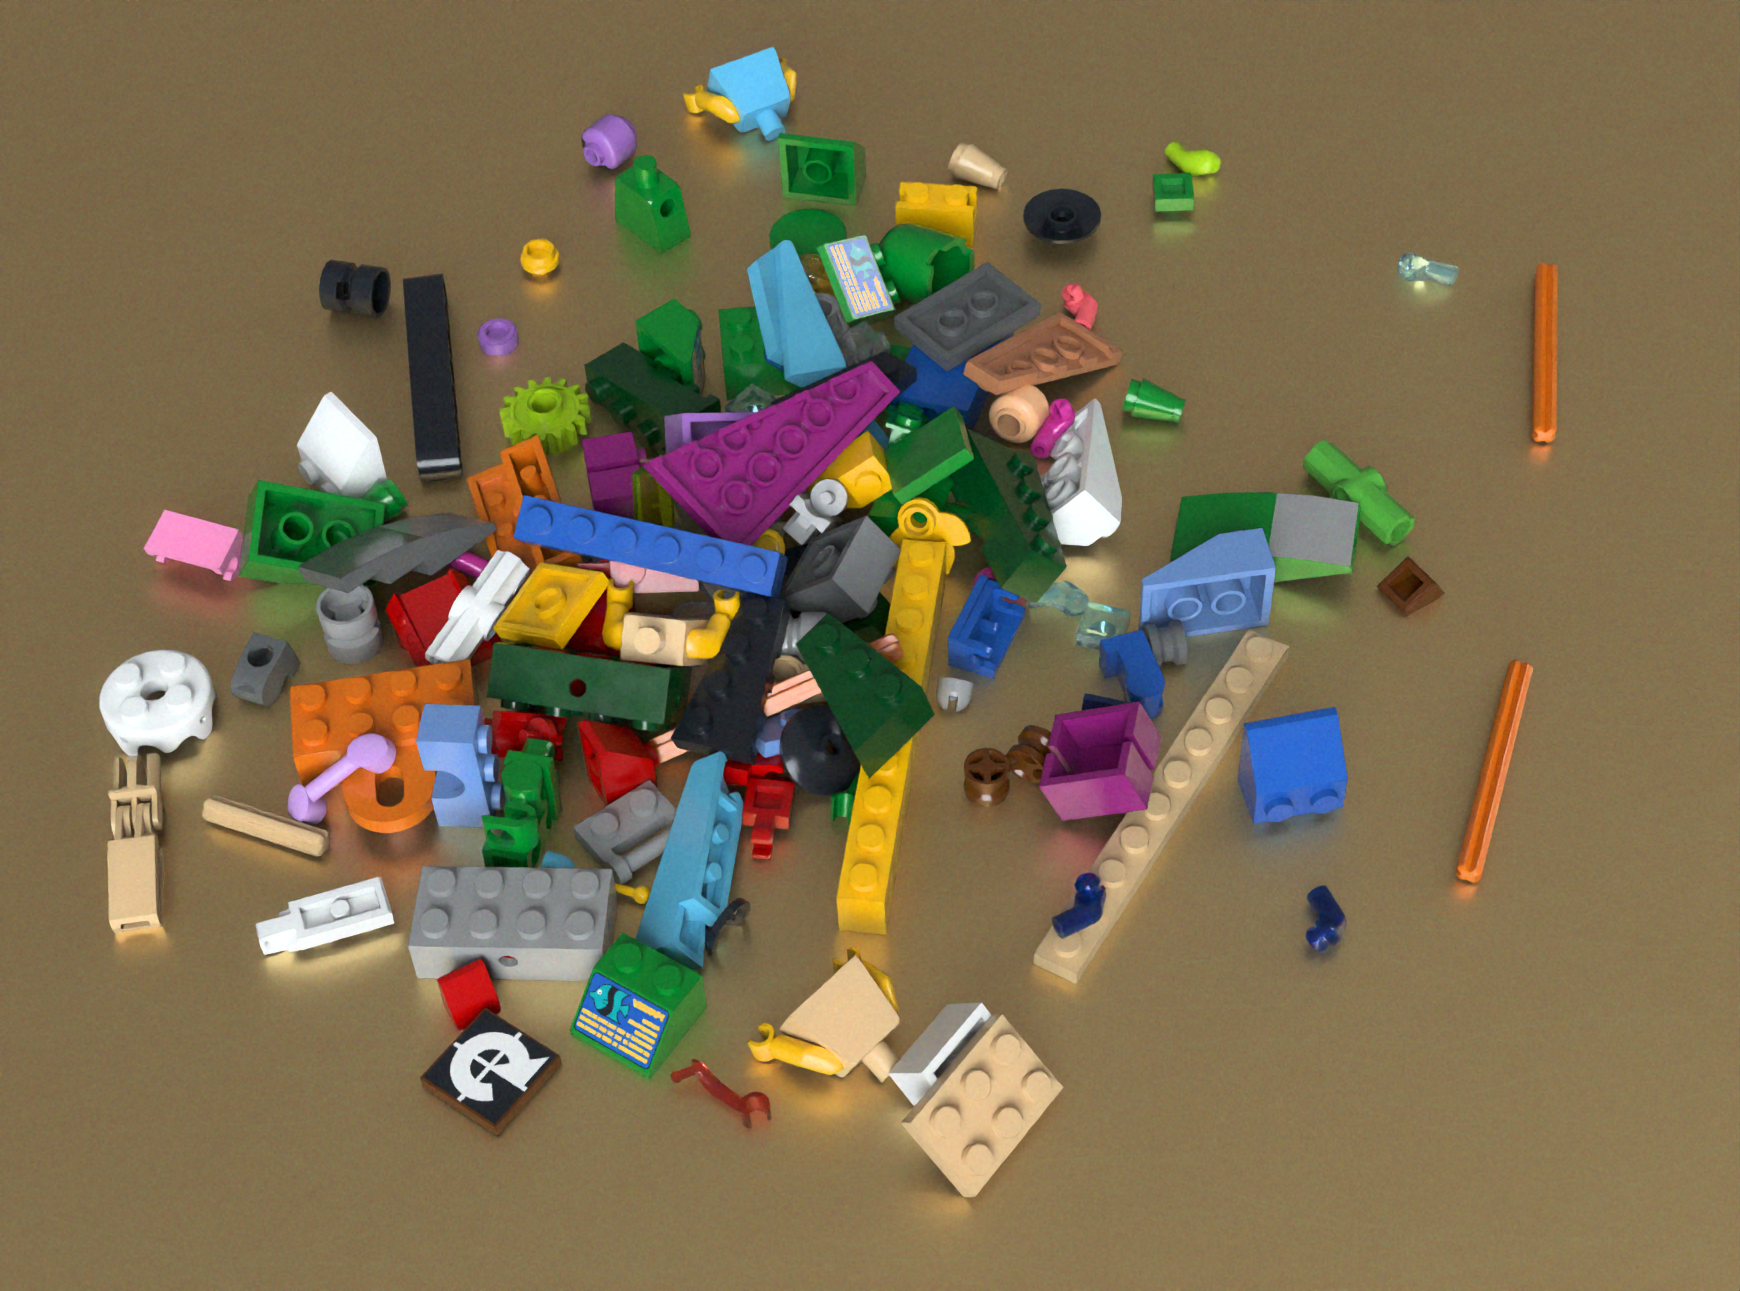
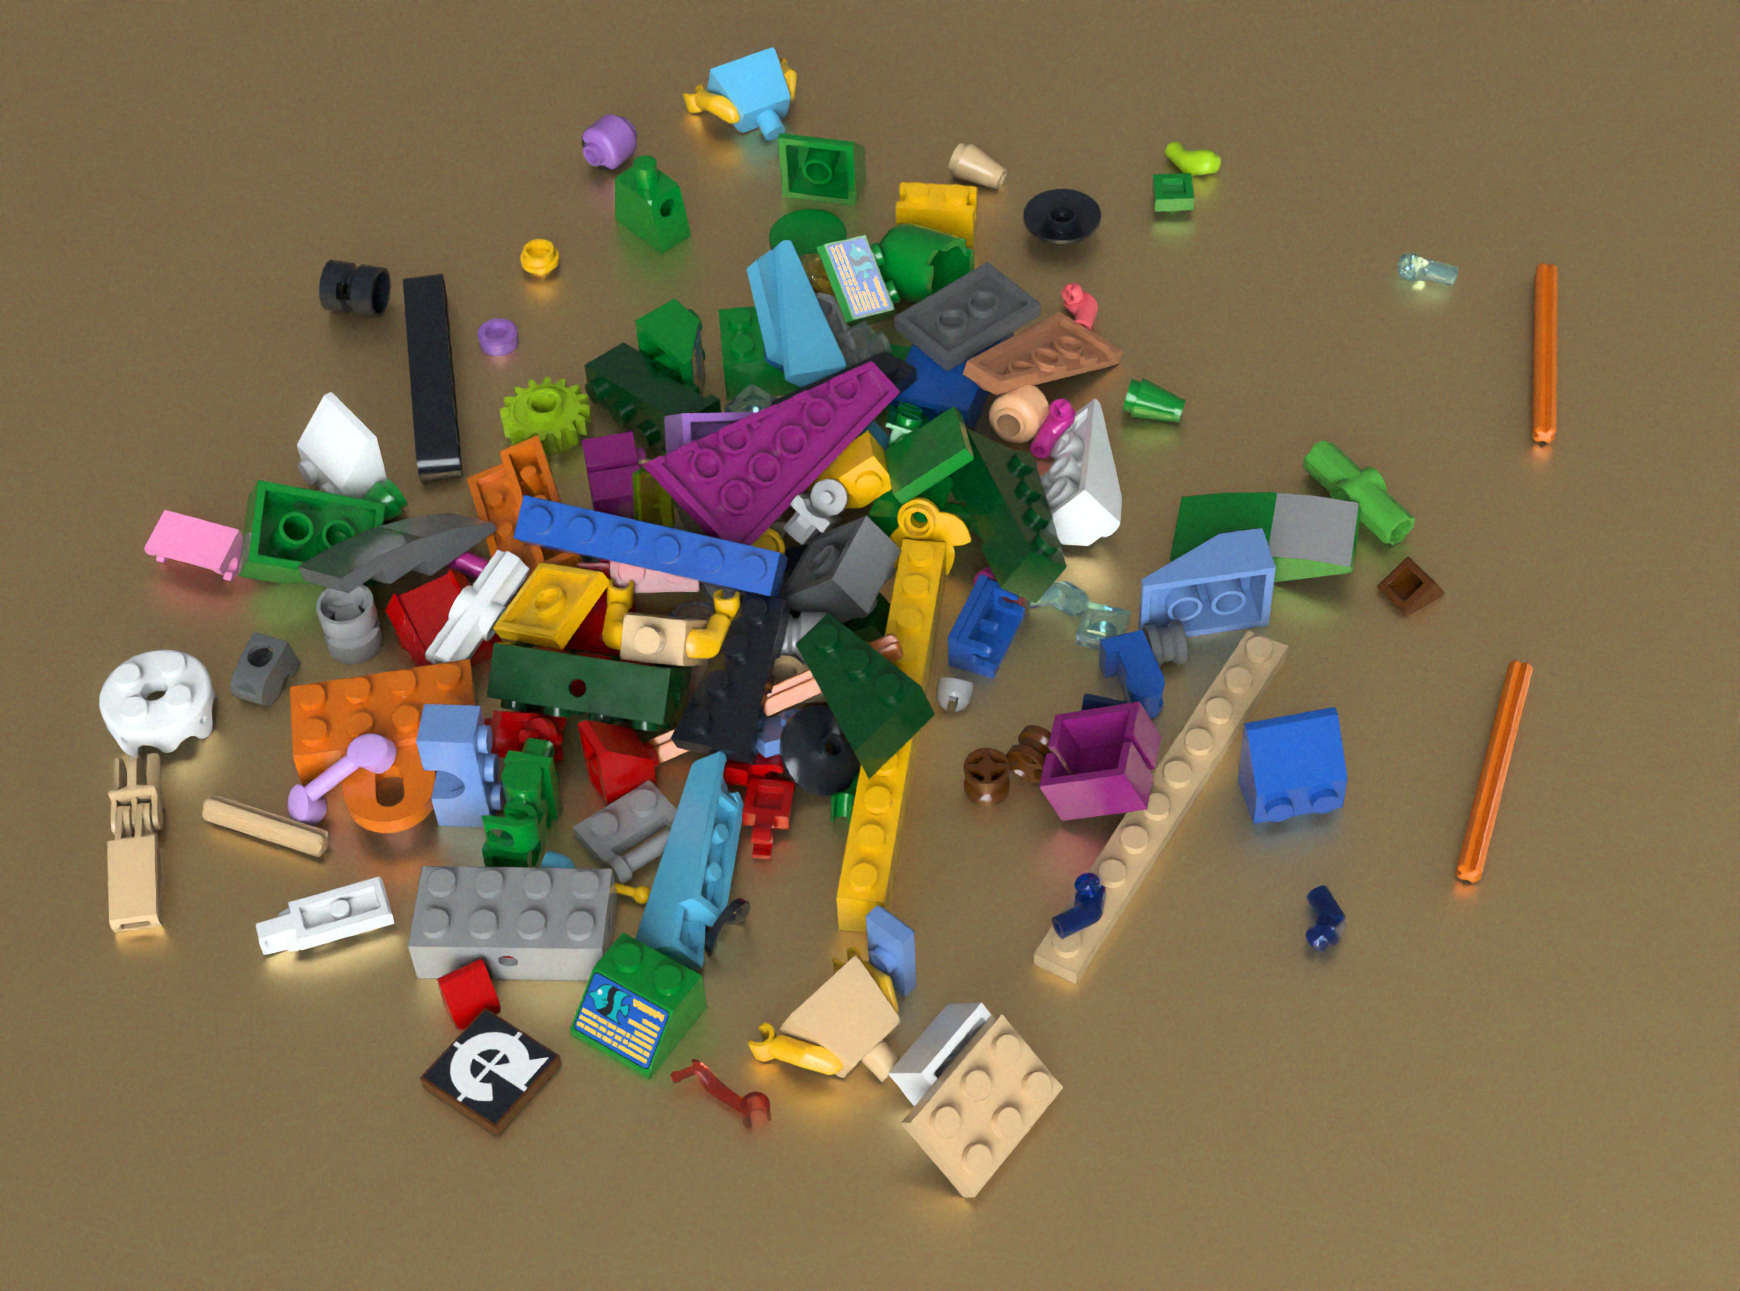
(892, 948): none -> medium blue plate

